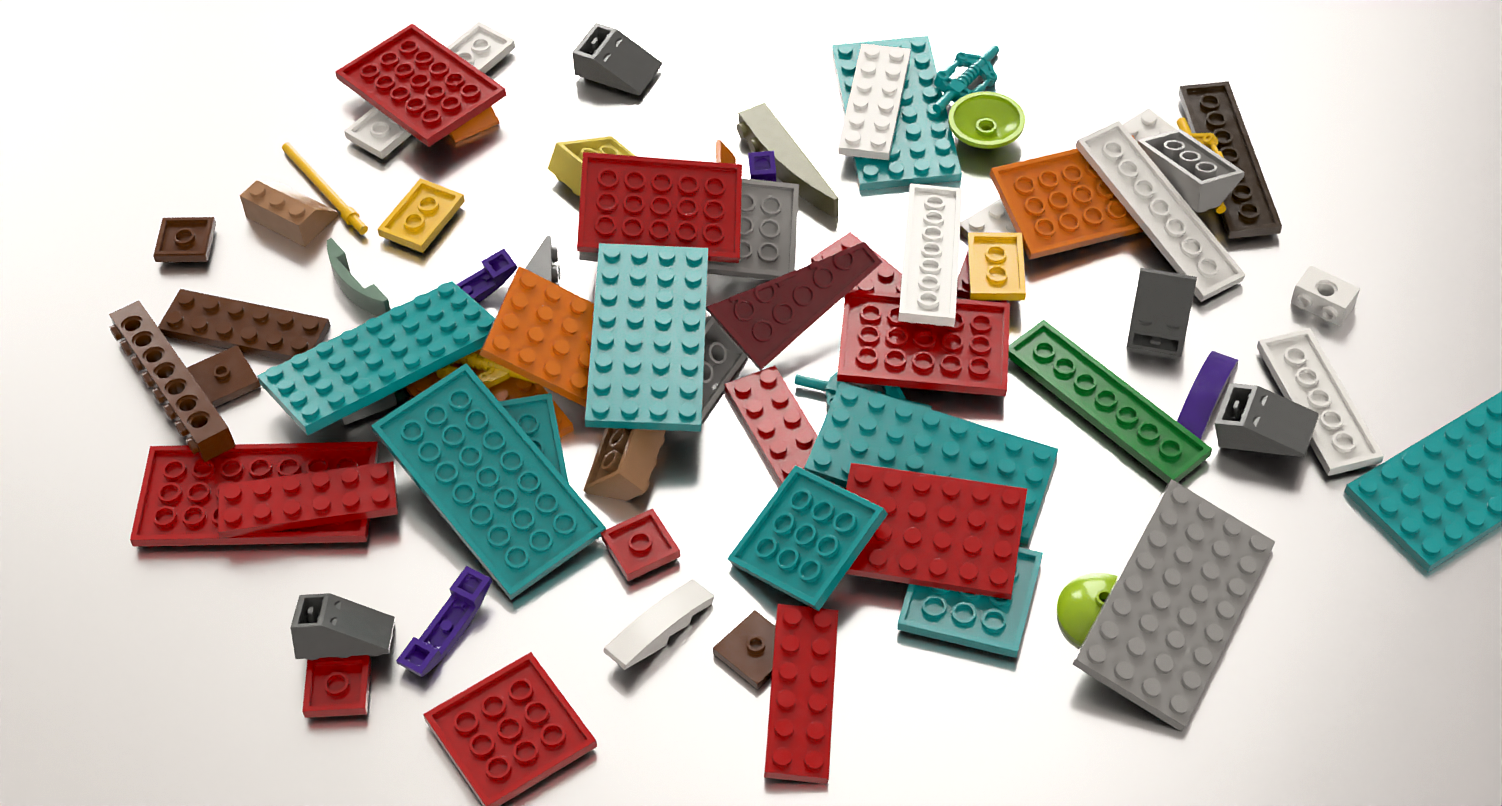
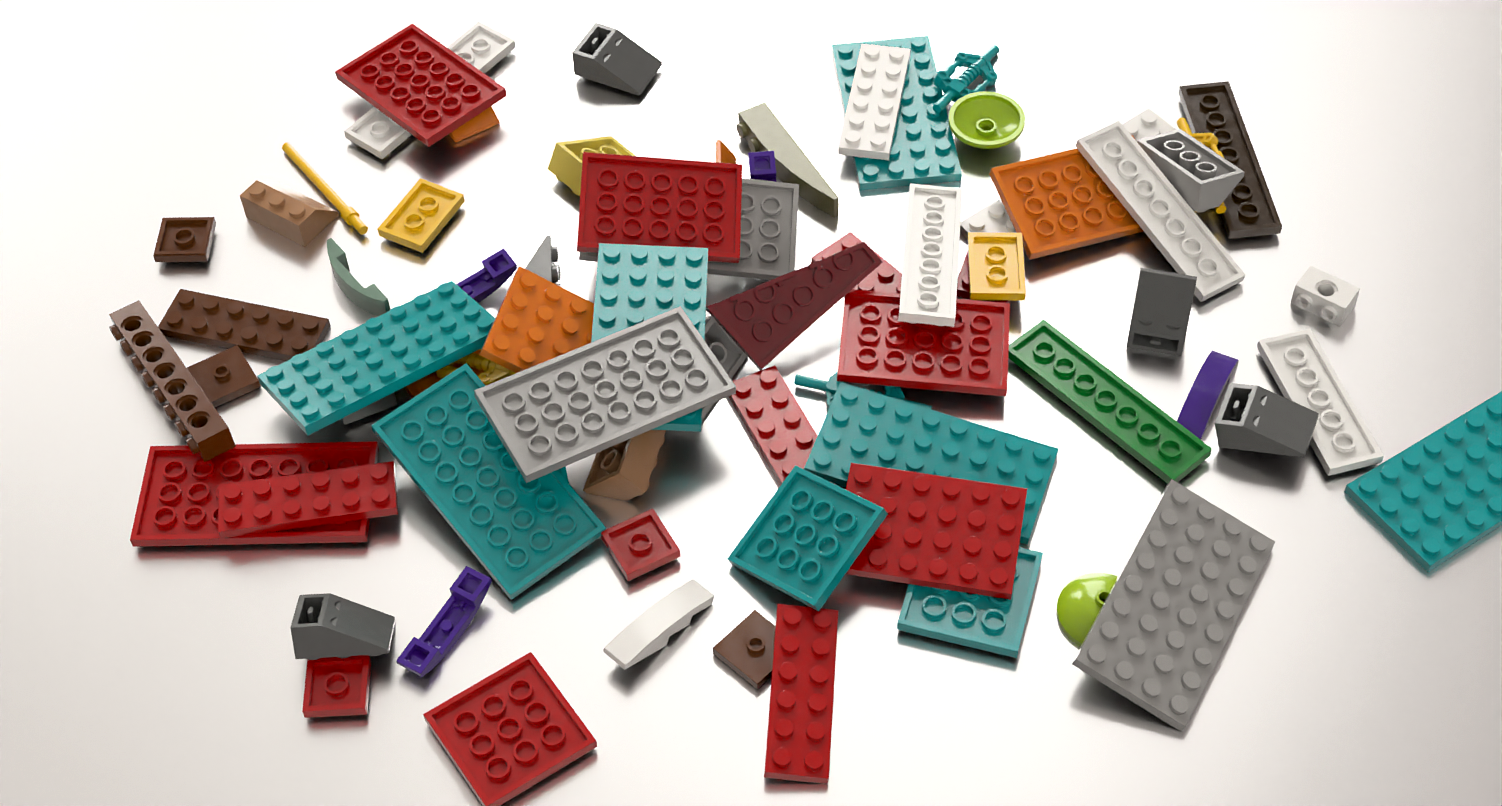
(604, 393): none -> light grey plate

